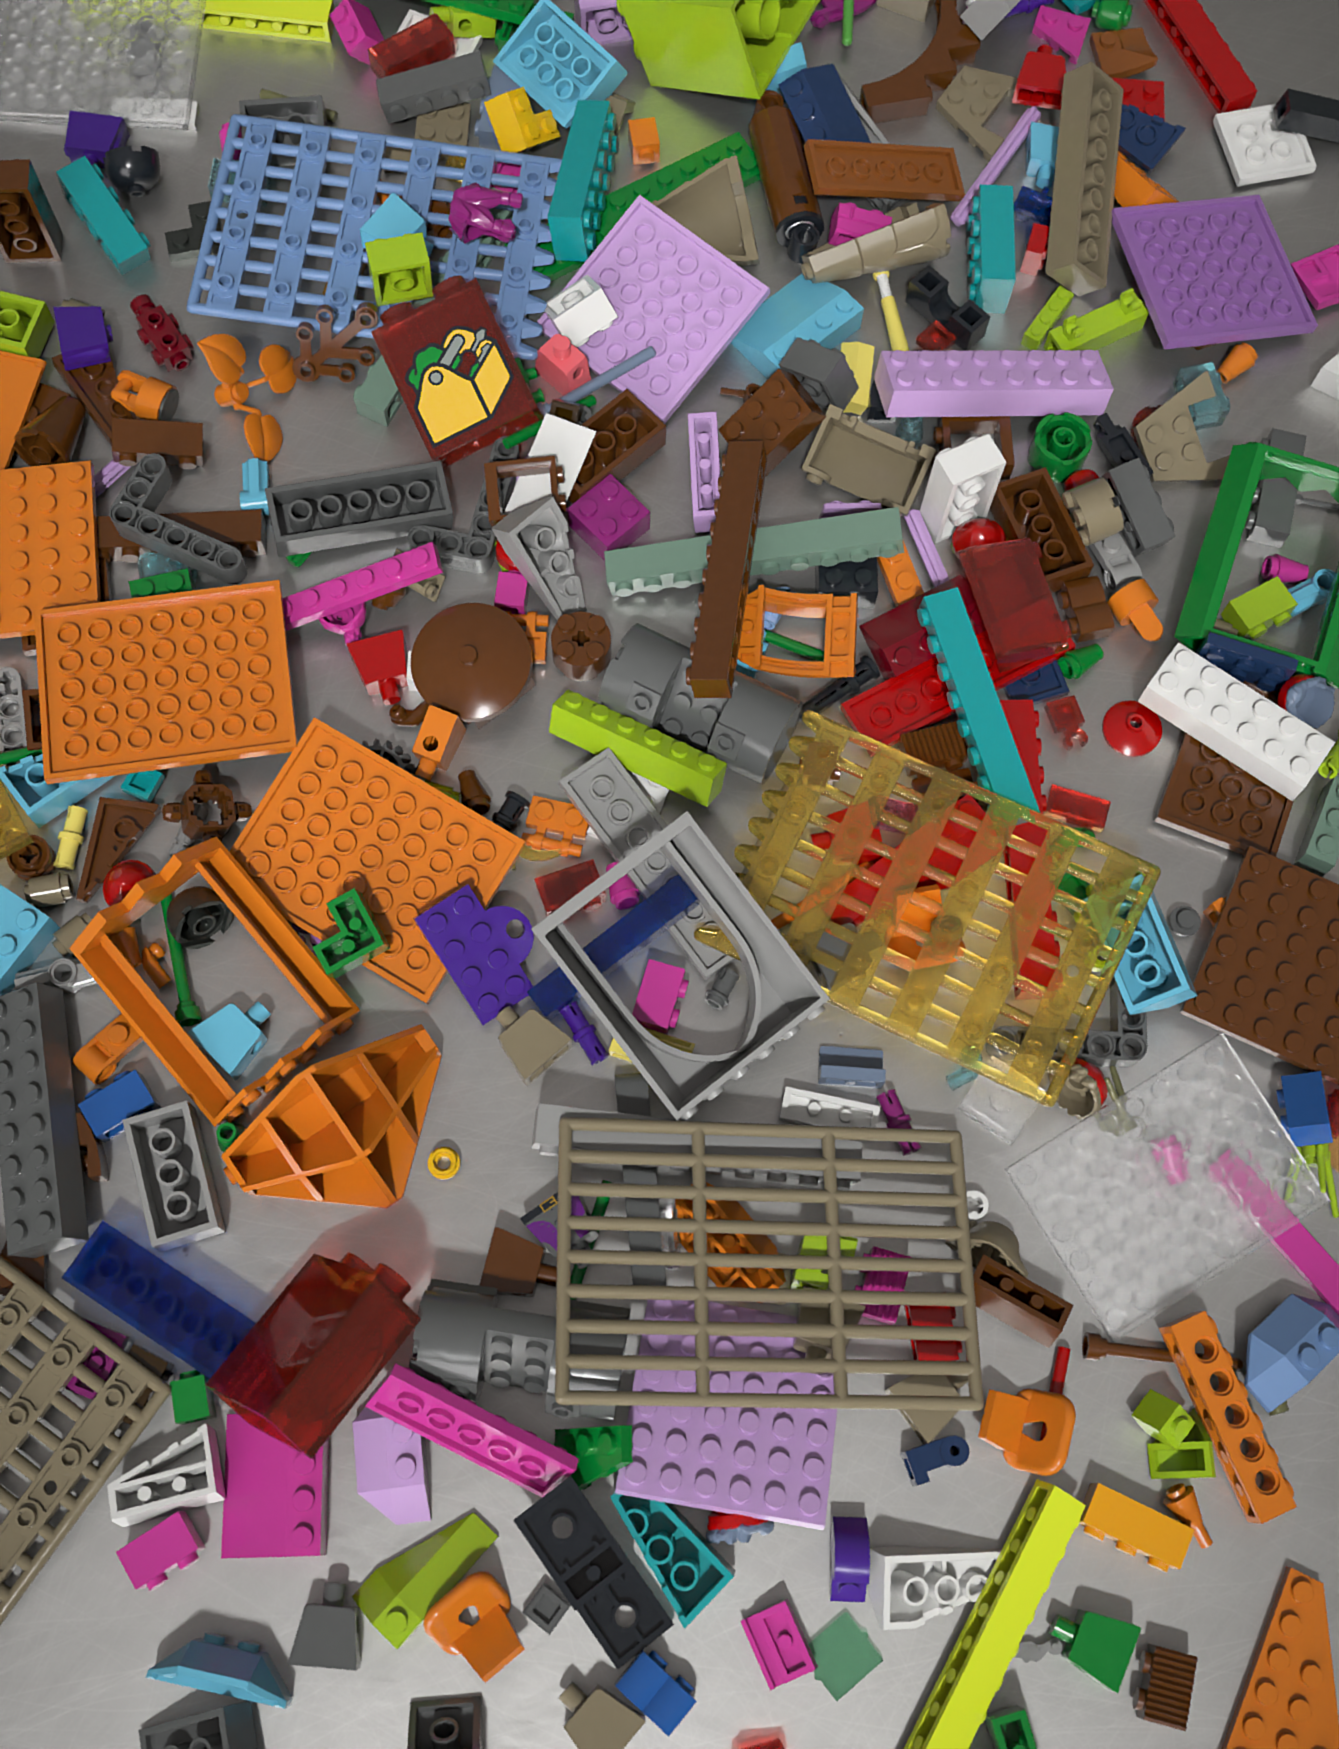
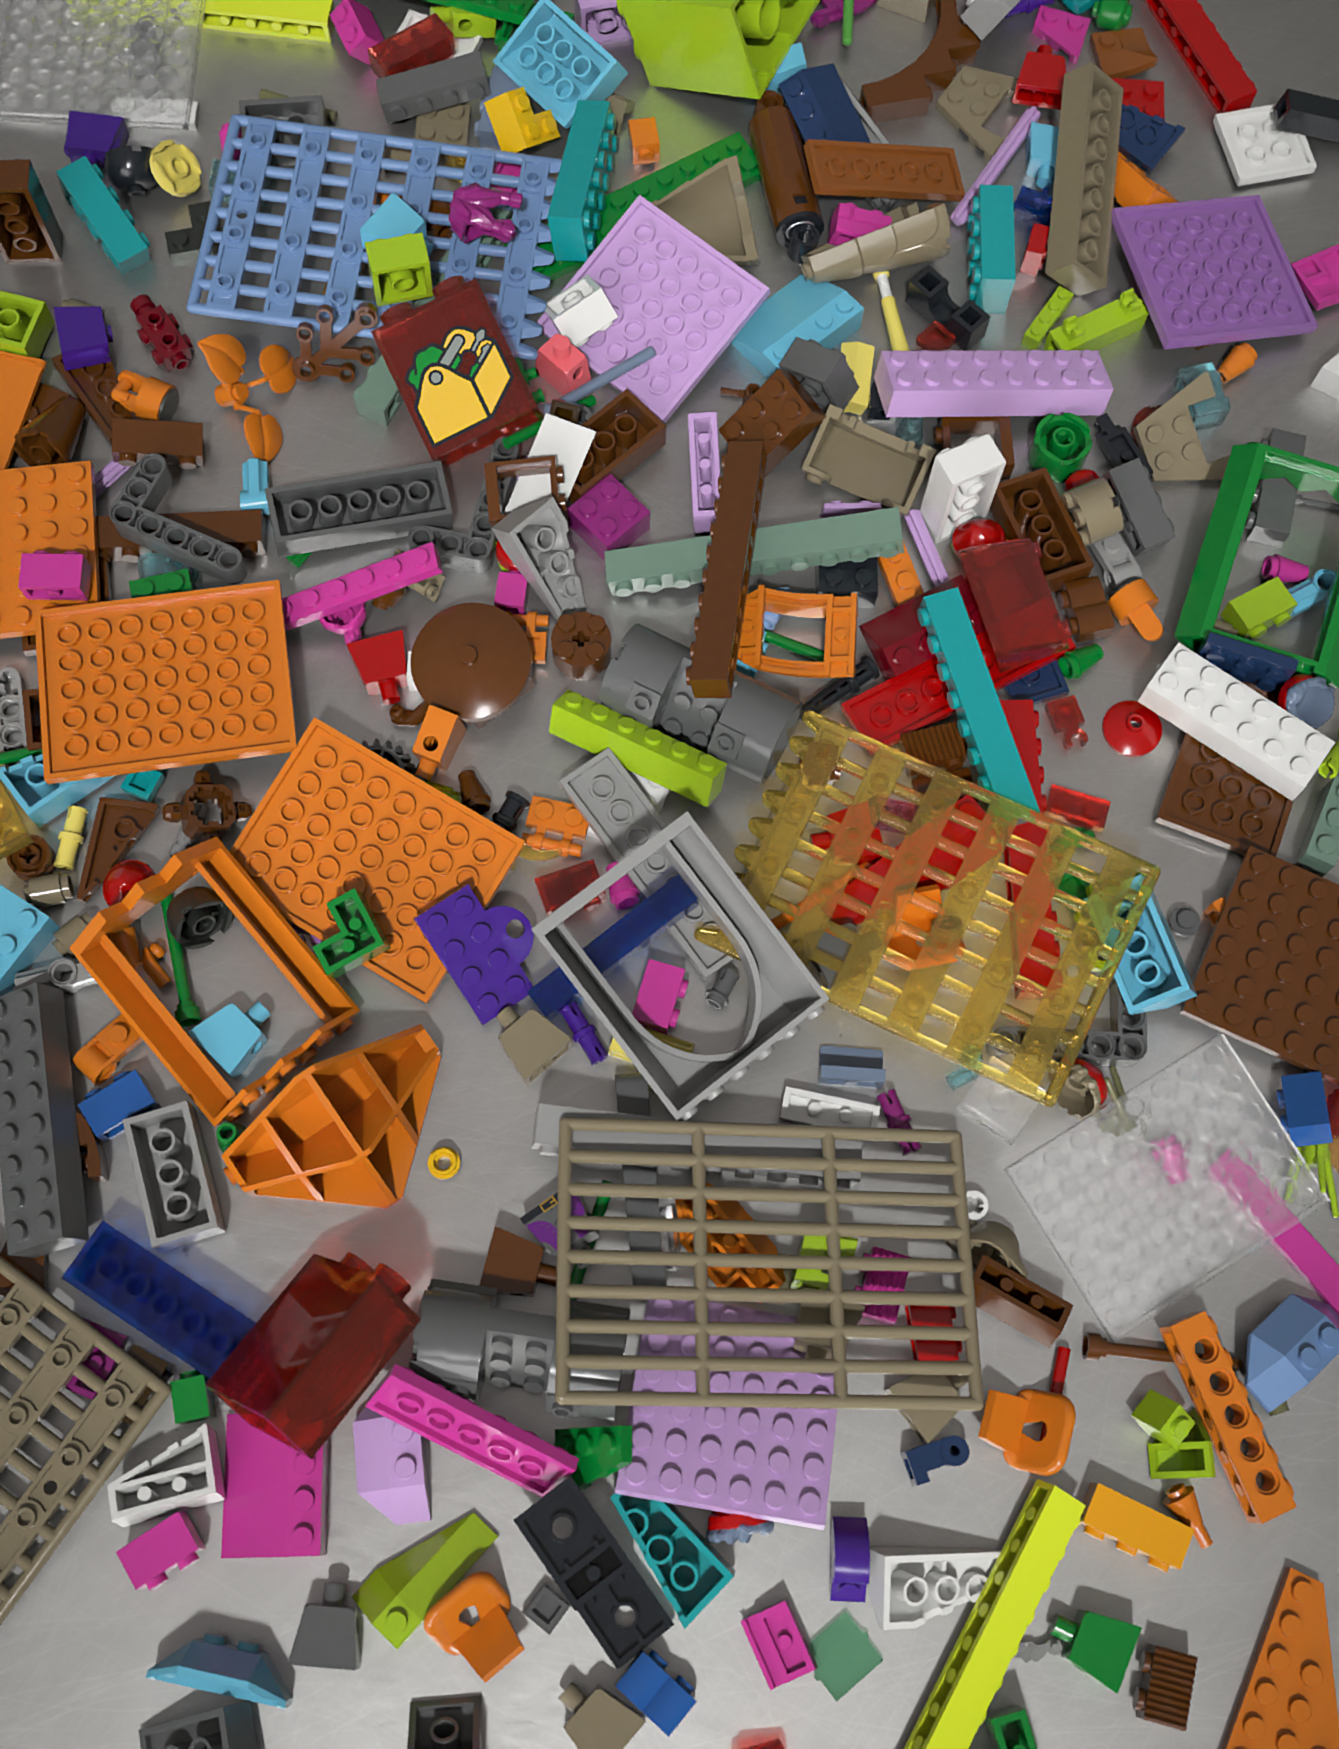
(55, 576): none -> dark pink brick
(175, 168): none -> light yellow tile

